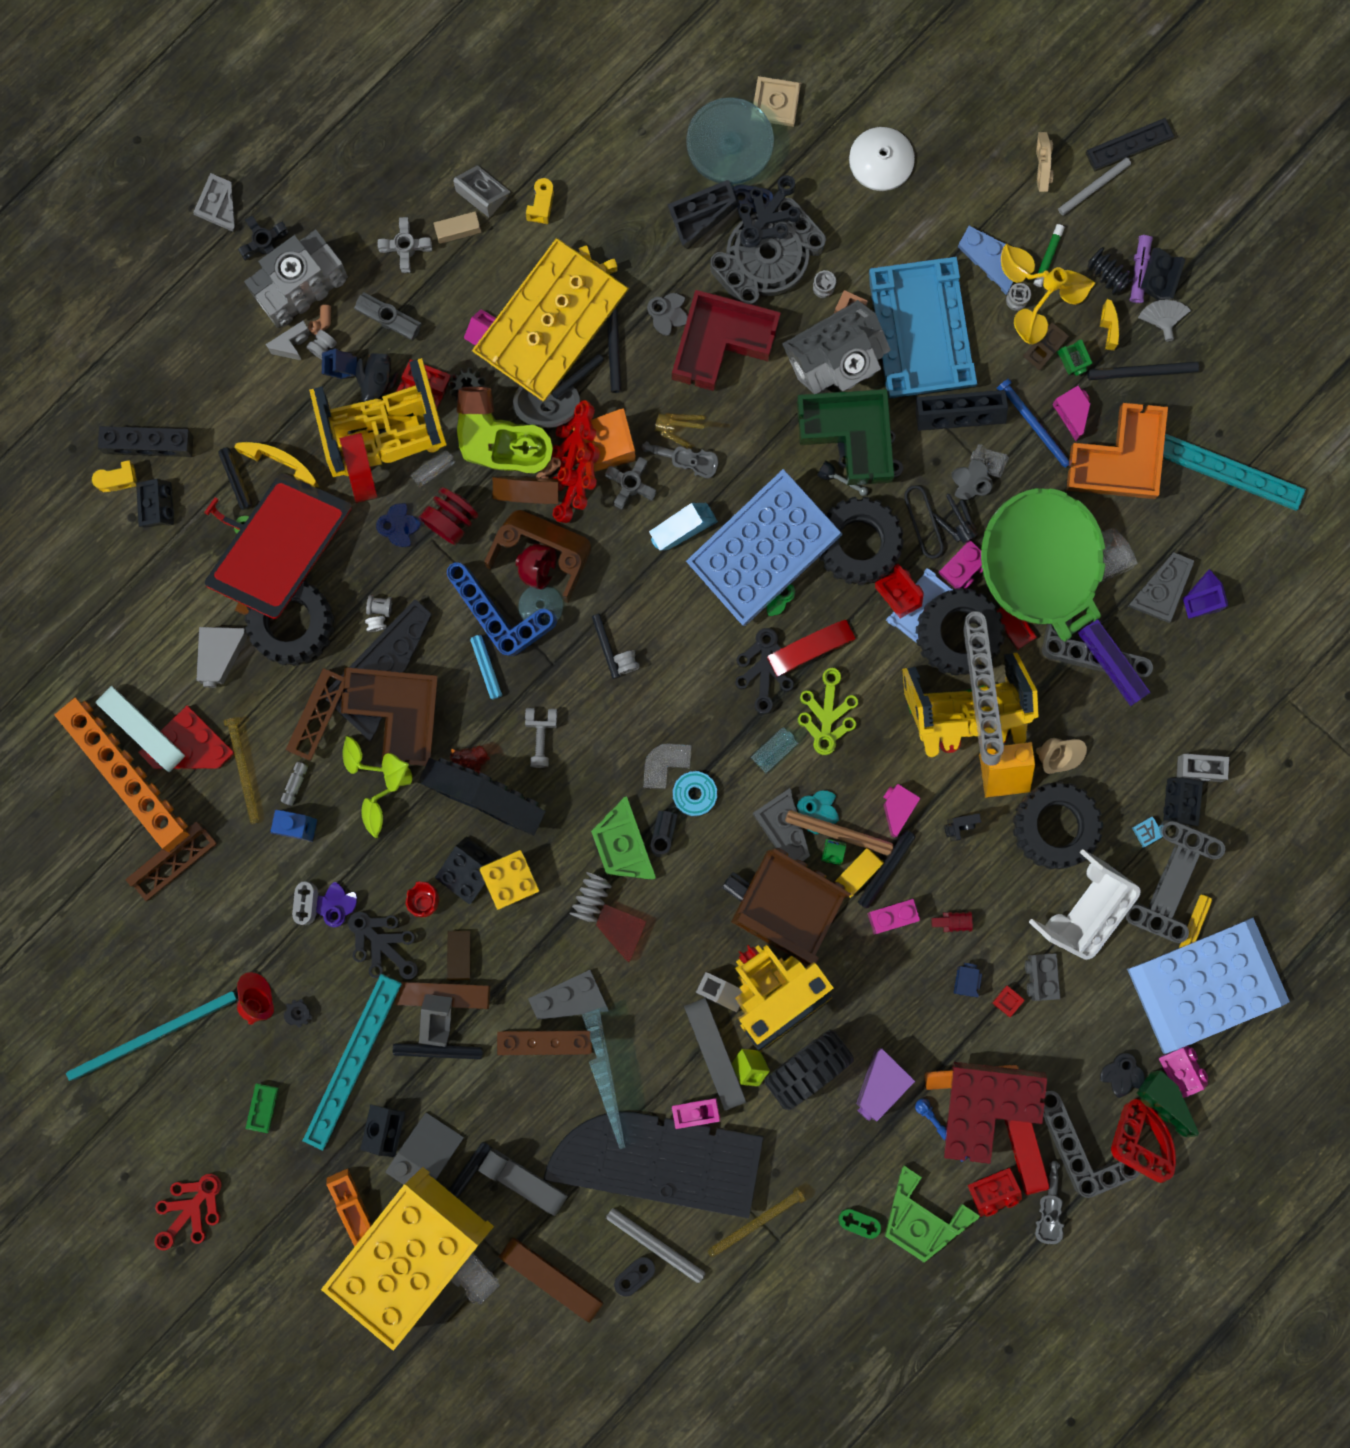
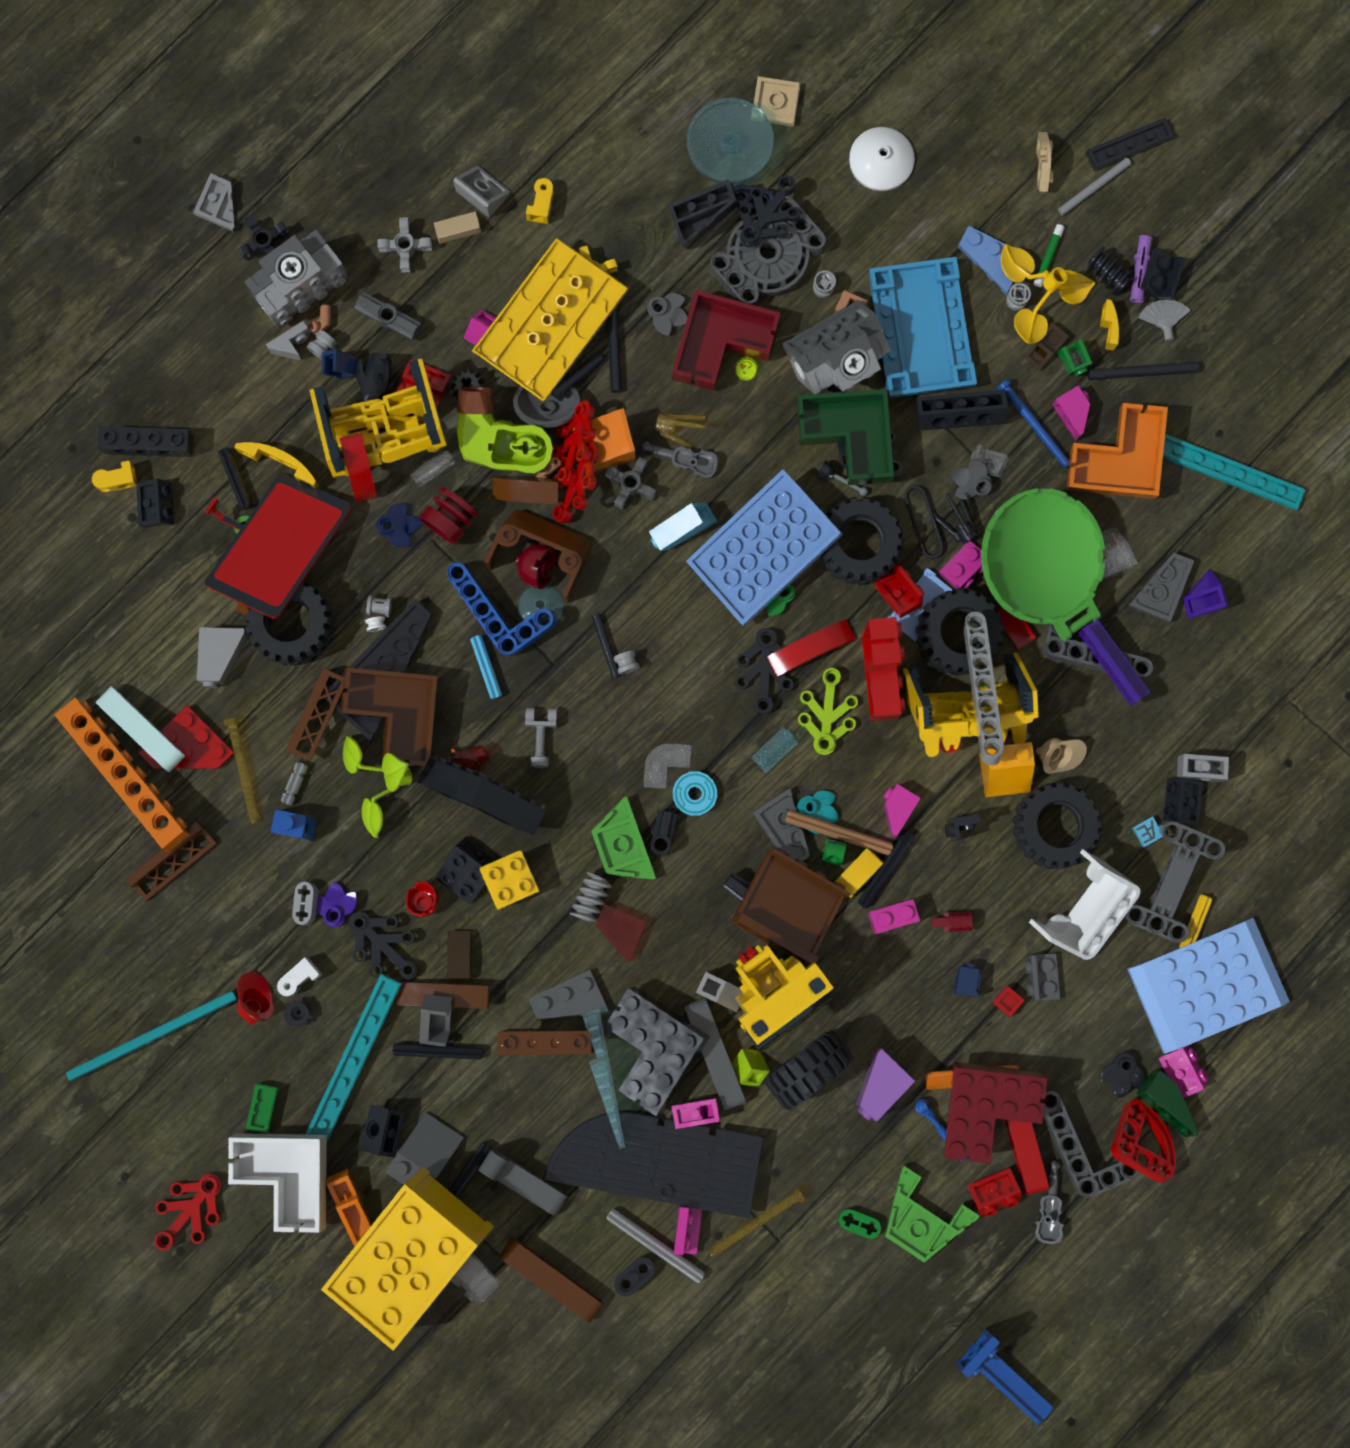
(291, 981): none -> white leg
(295, 1169): none -> white piece
(666, 1044): none -> black piece
(687, 1230): none -> dark pink bracket
(746, 368): none -> clear neon green tile
(881, 660): none -> red piece
(982, 1359): none -> blue bracket

